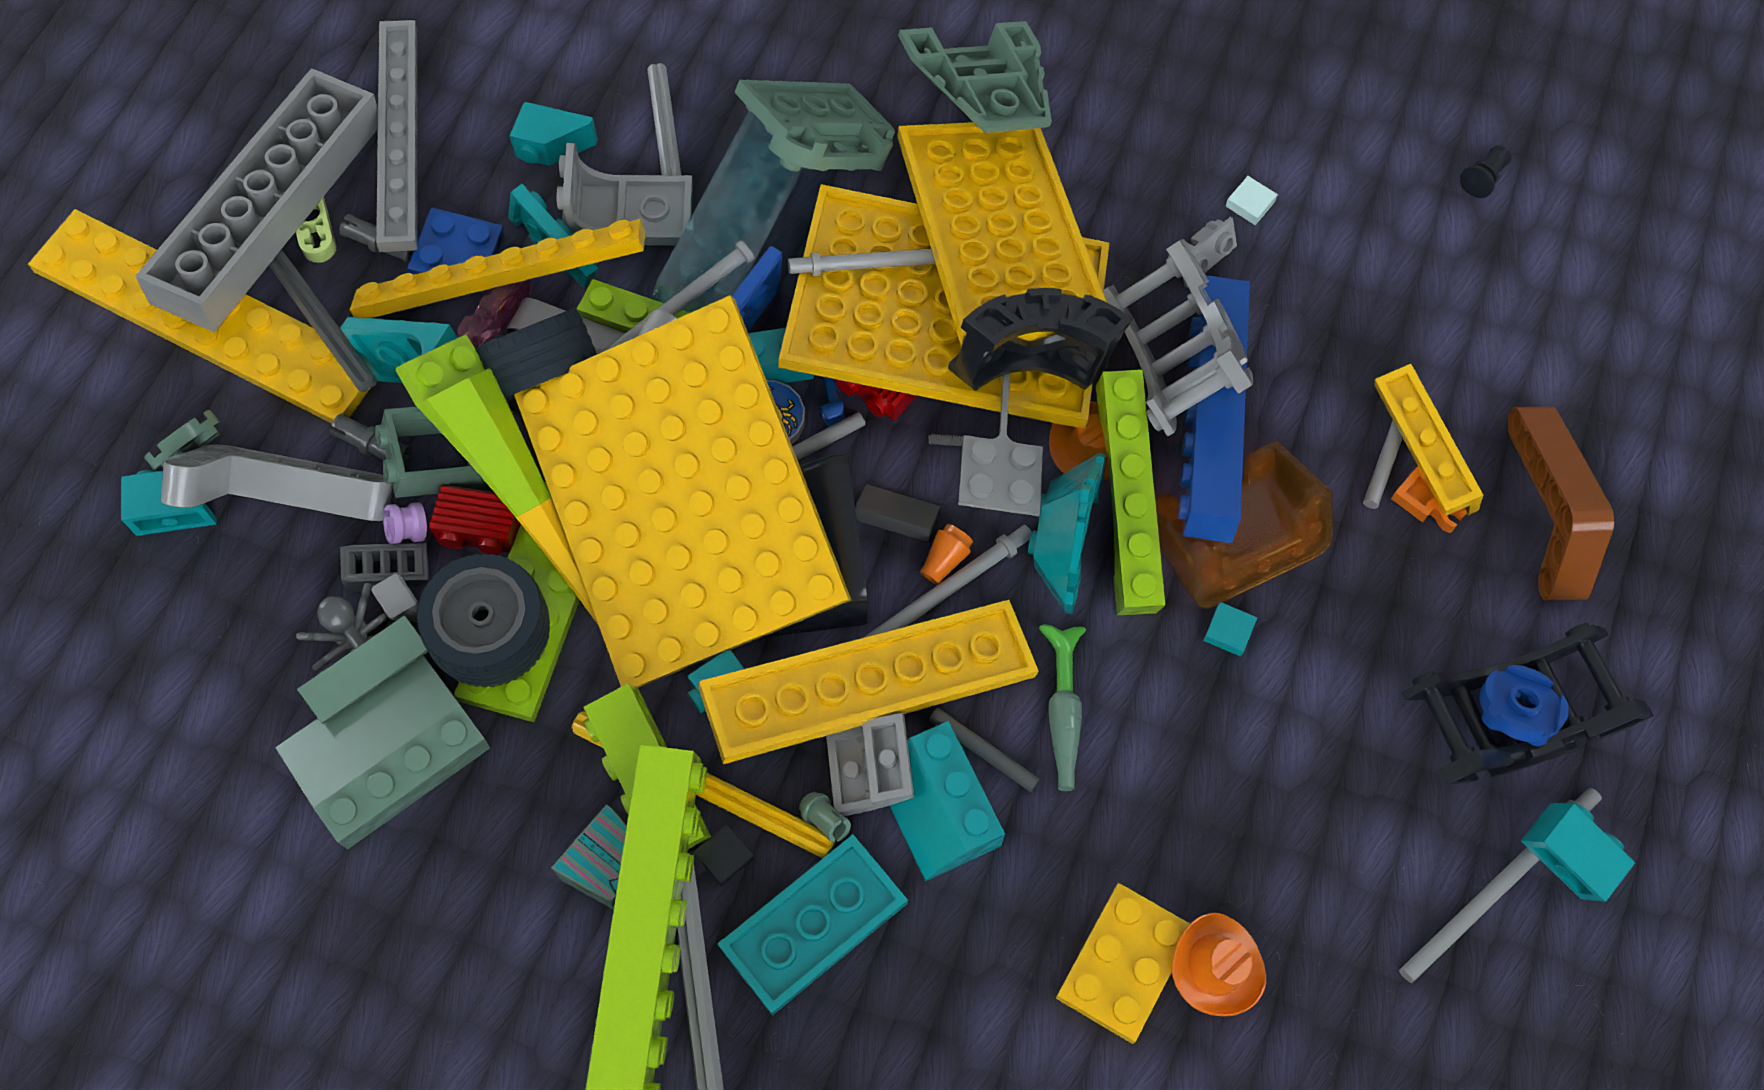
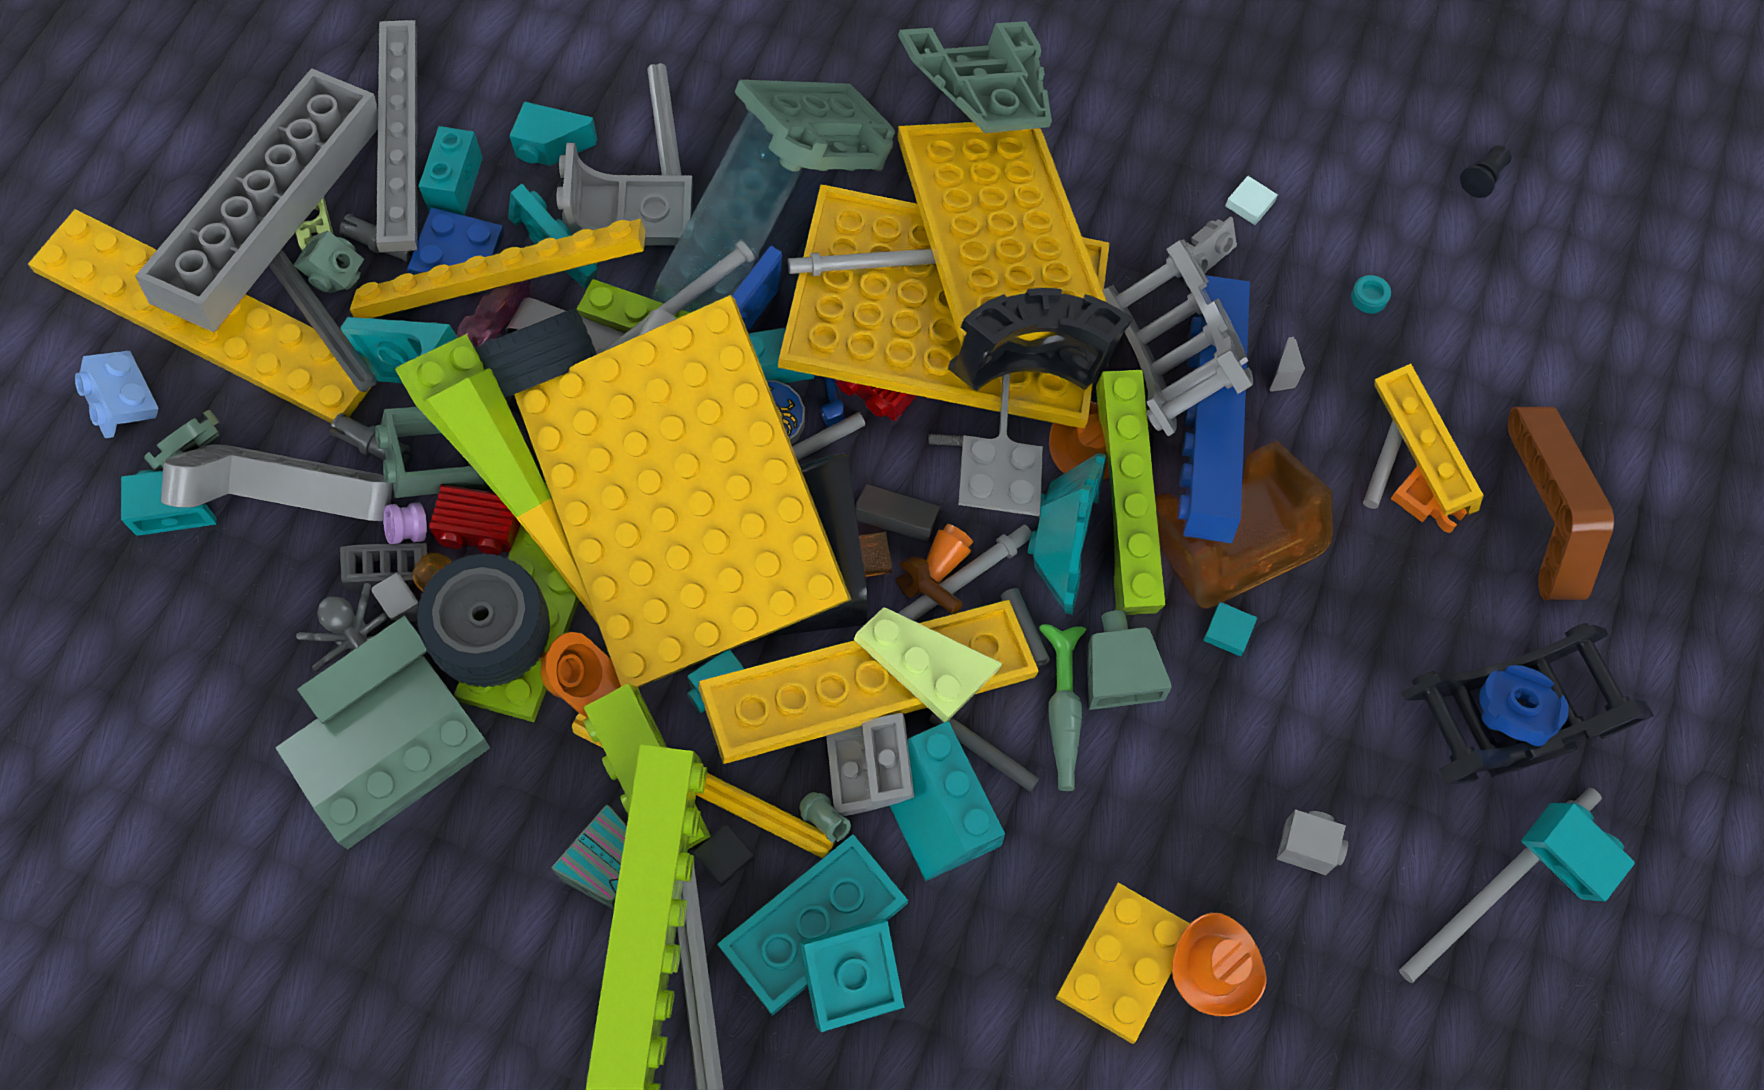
(114, 391): none -> light blue bracket
(329, 263): none -> sand green brick
(428, 567): none -> clear orange tile
(451, 170): none -> teal brick
(577, 671): none -> orange piece
(851, 974): none -> teal plate
(875, 554): none -> clear orange tile
(918, 581): none -> reddish brown bar
(926, 662): none -> yellowish green wing
(1027, 625): none -> dark grey piece
(1124, 665): none -> sand green torso
(1289, 367): none -> light grey slope
(1313, 842): none -> light grey brick
(1370, 294): none -> teal tile

